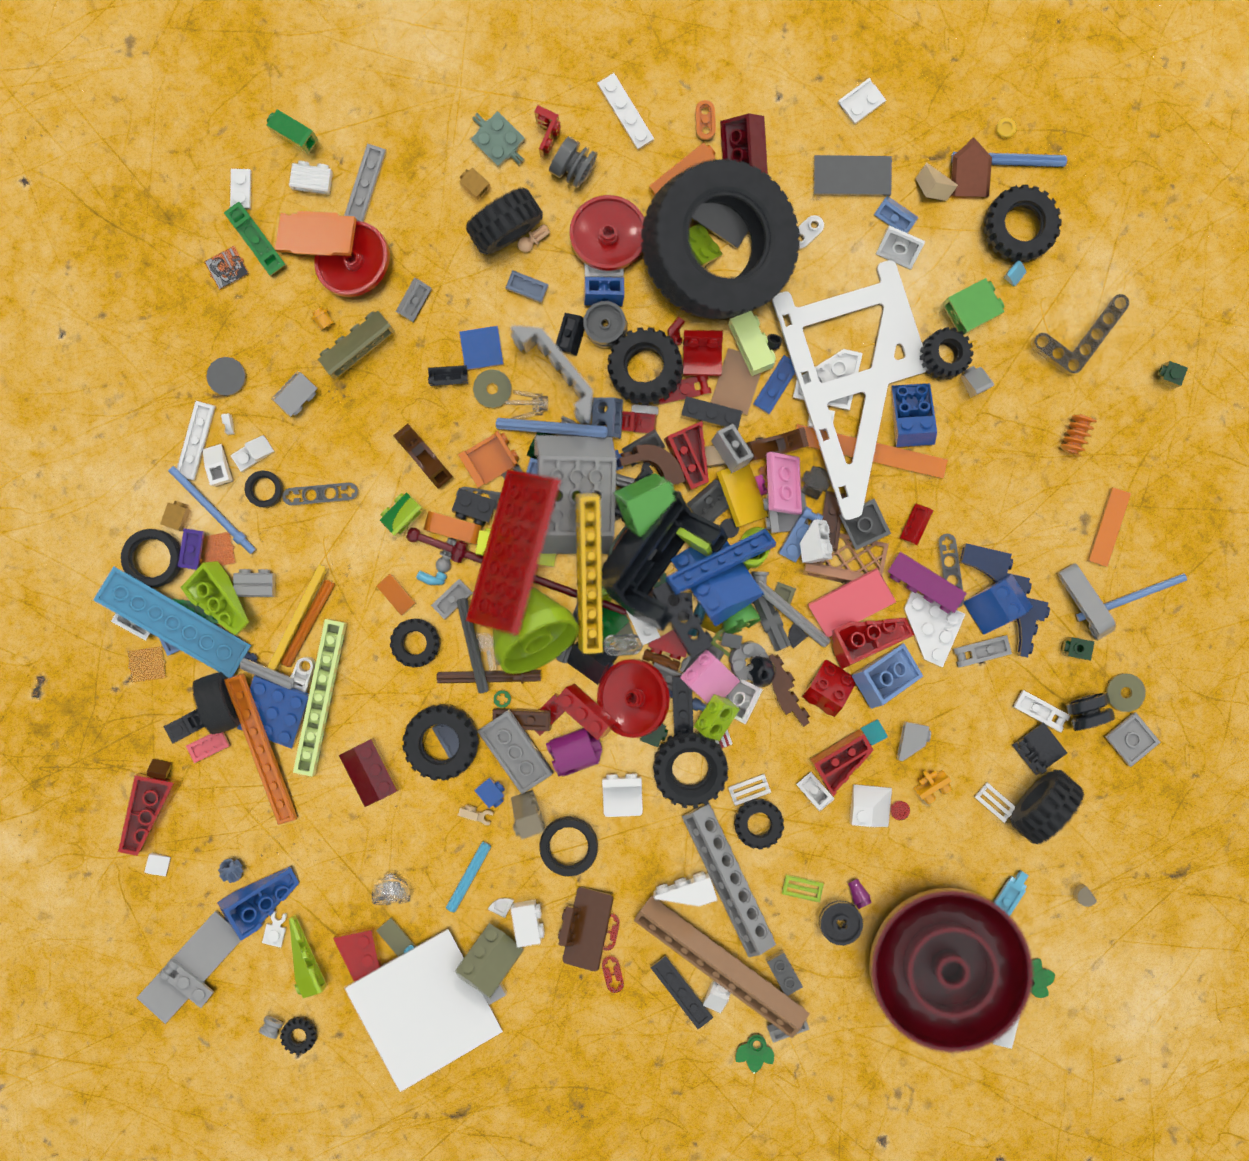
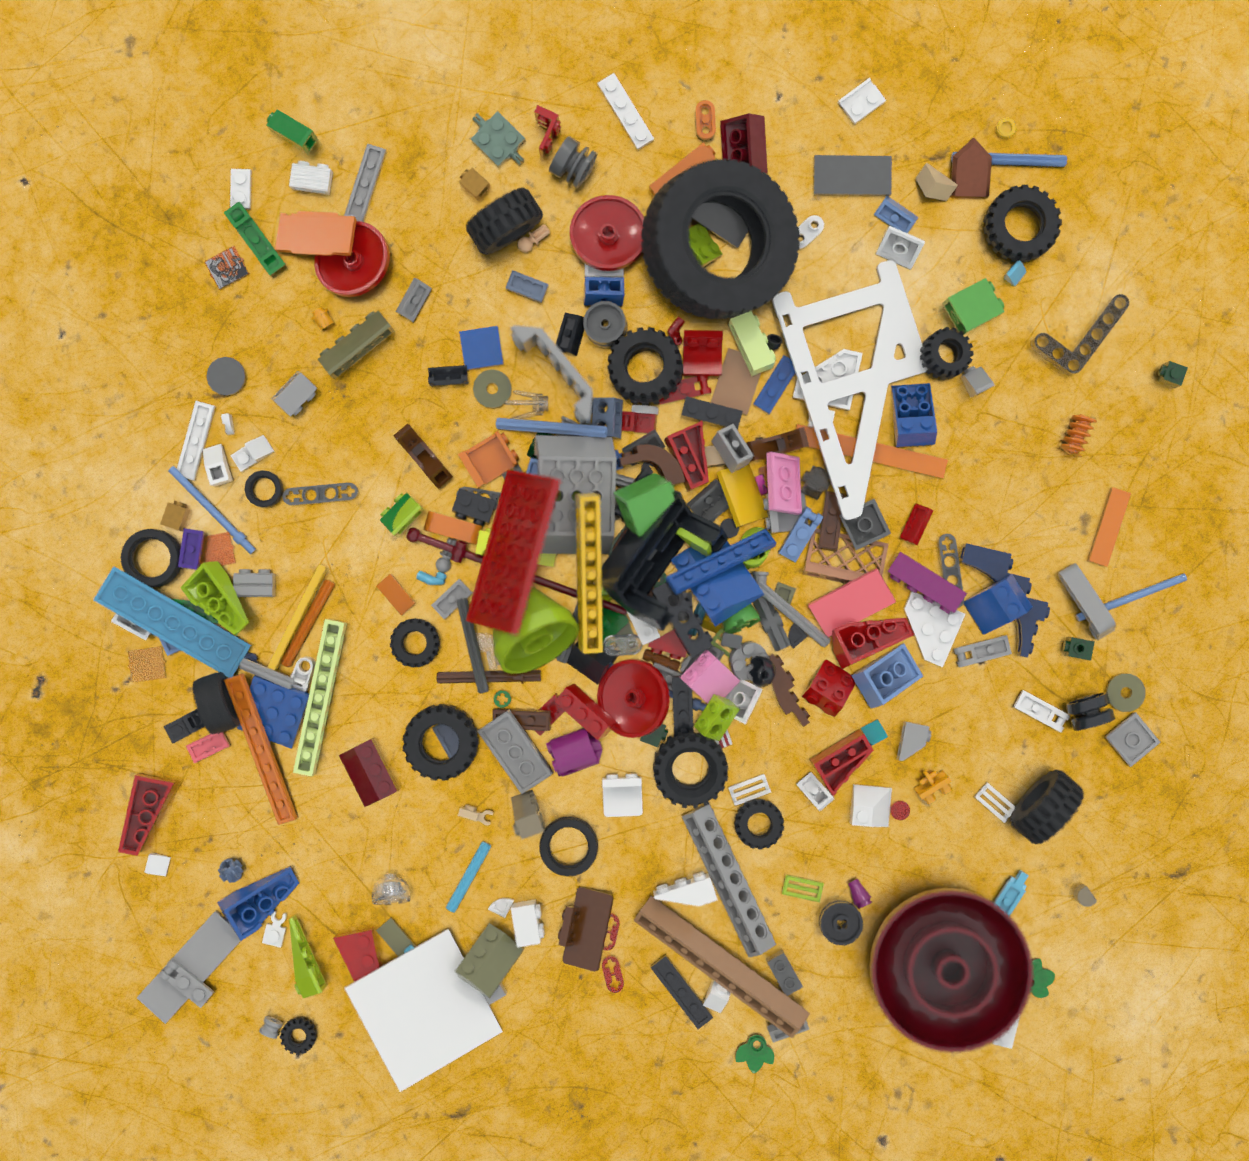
(159, 769): reddish brown tile -> none
(491, 792): blue brick -> none
(816, 543): white slope -> none
(1040, 749): black hinge -> none

